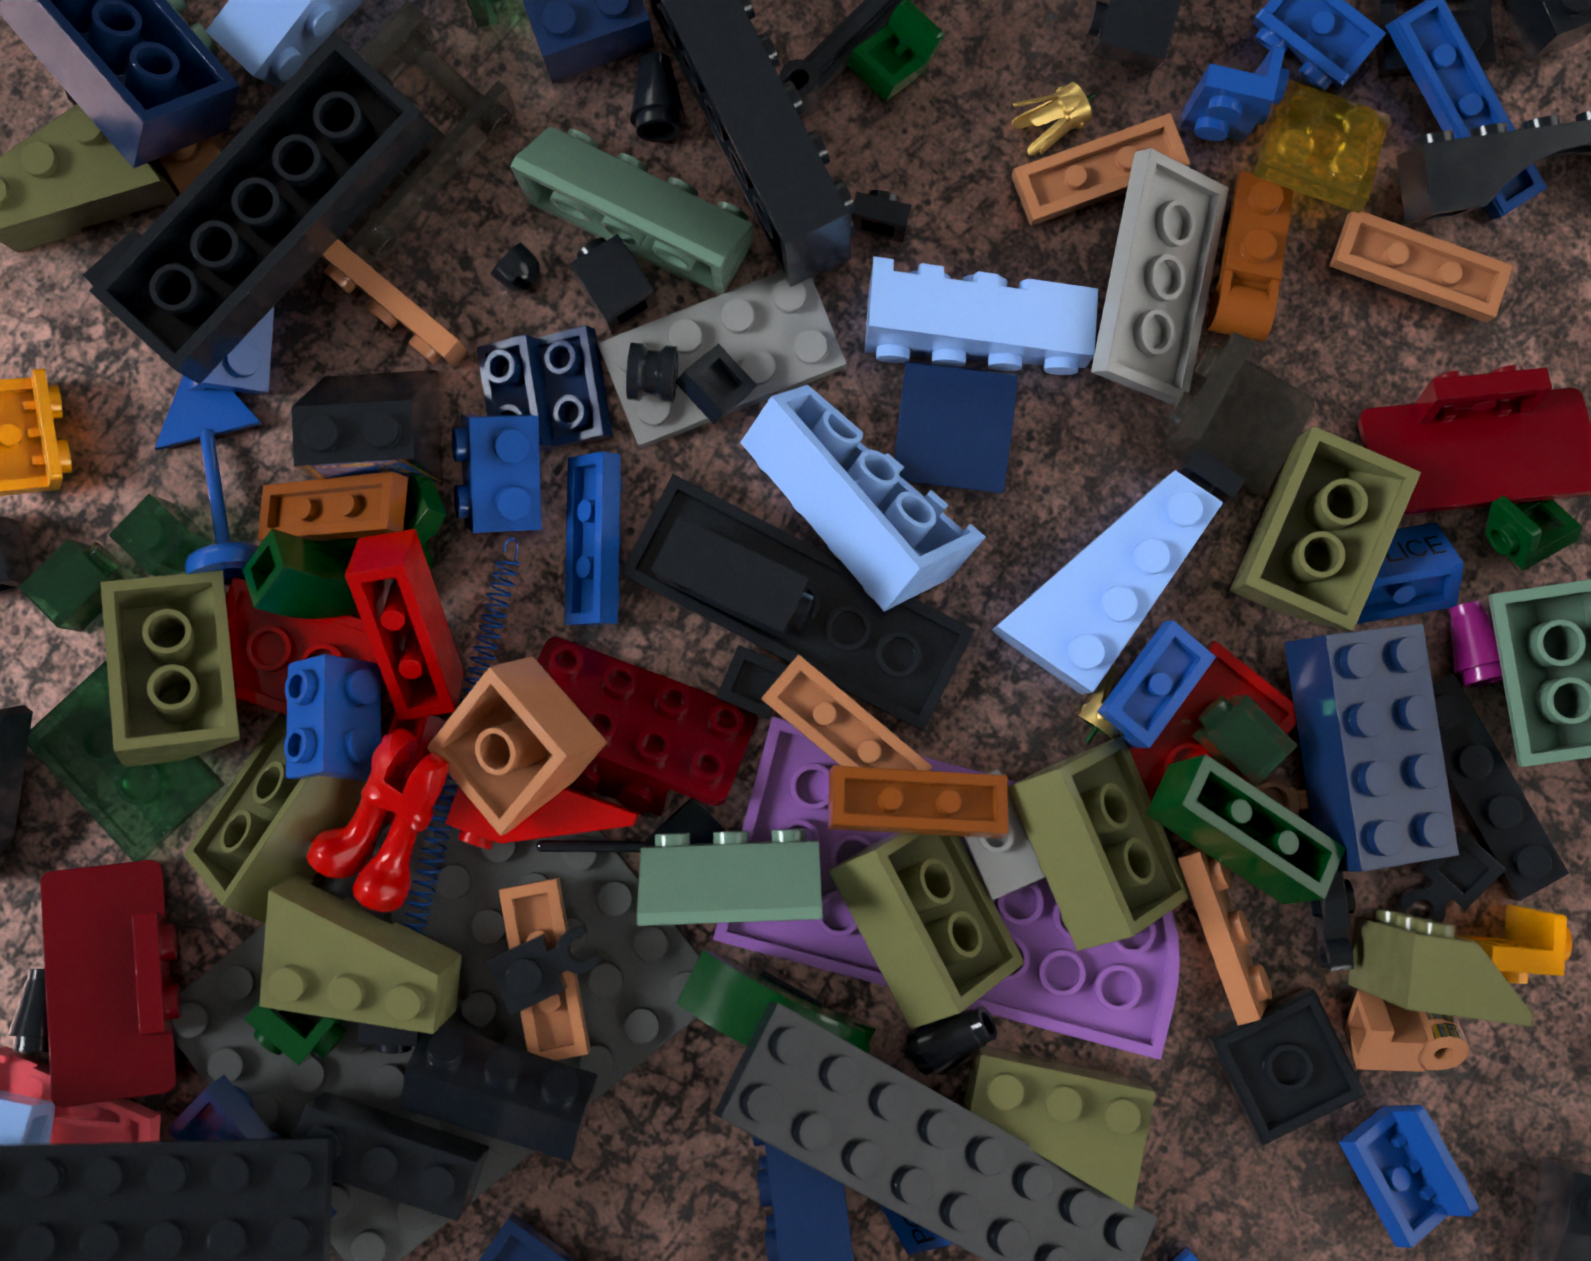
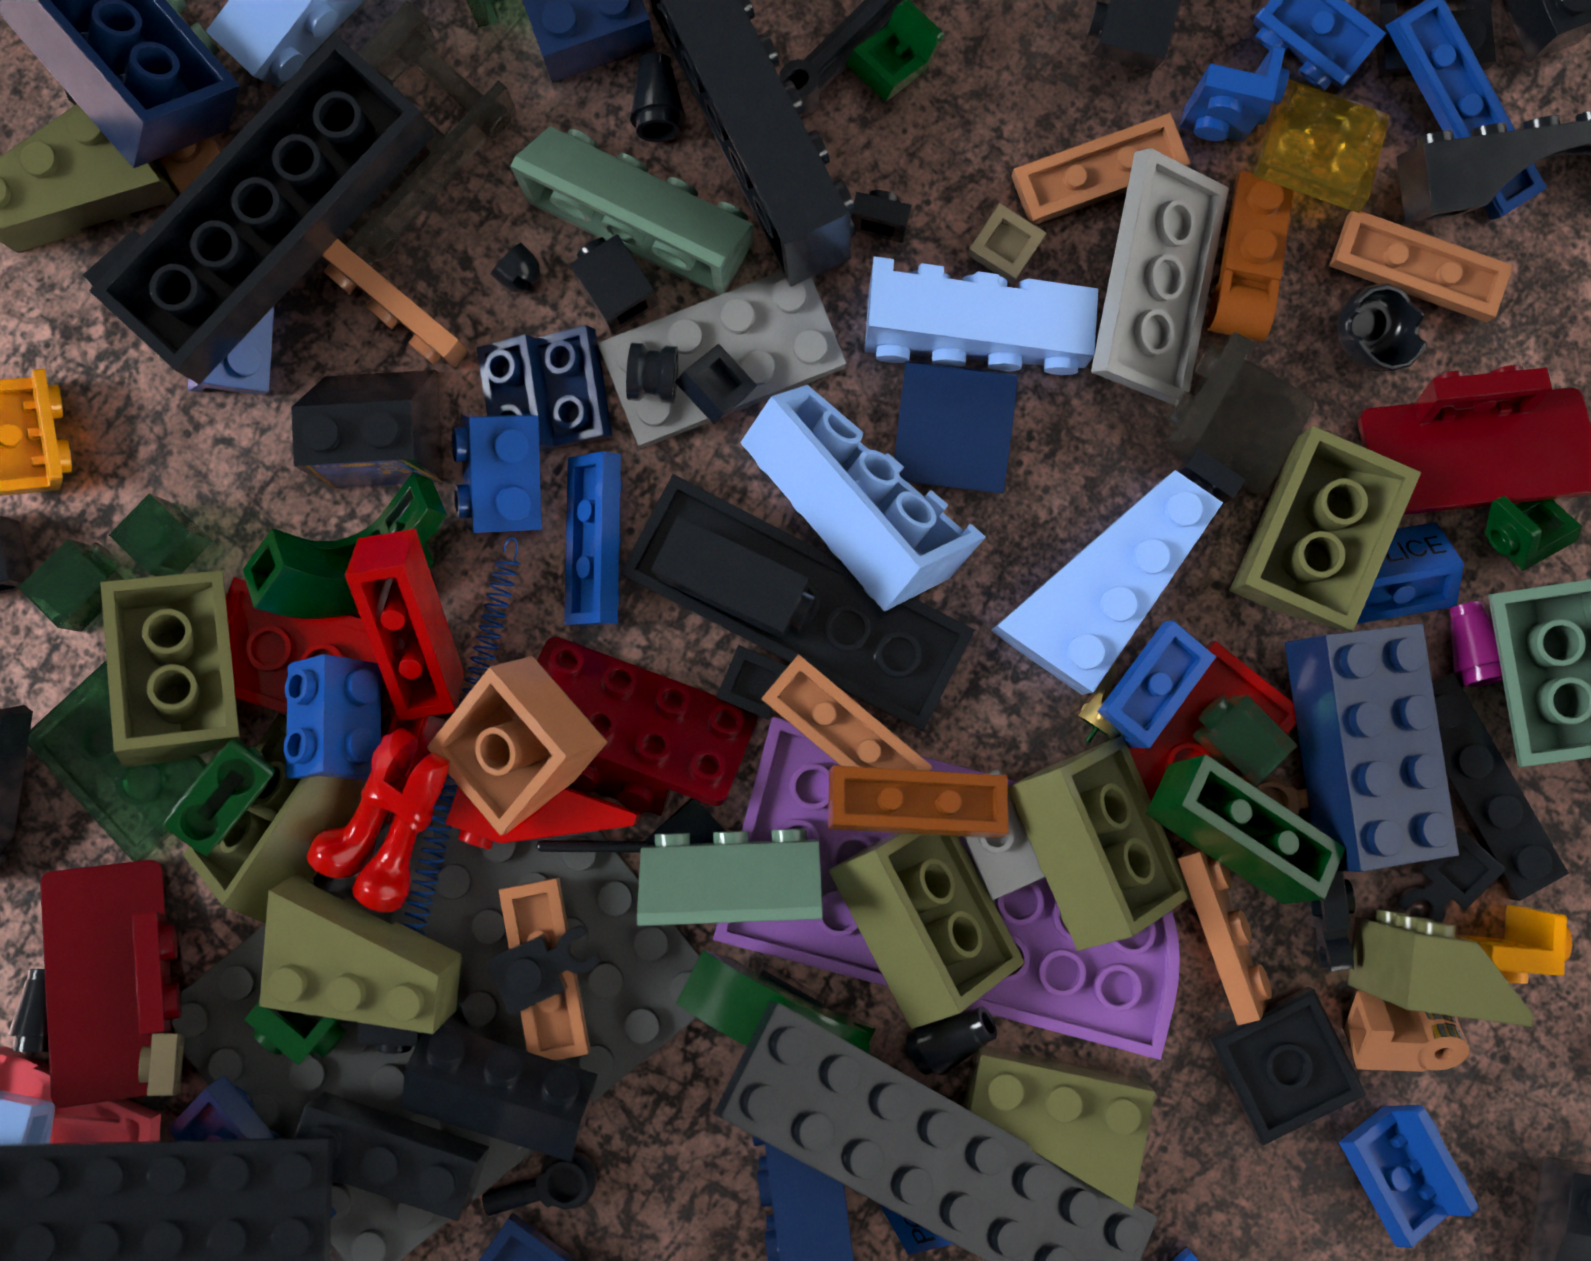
(162, 1064): none -> dark tan plate
(202, 417): blue piece -> none
(219, 796): none -> dark green piece
(335, 507): dark orange plate -> none
(557, 1185): none -> black plate
(1006, 243): none -> dark tan plate
(1067, 105): pearl gold piece -> none
(1381, 328): none -> black hair

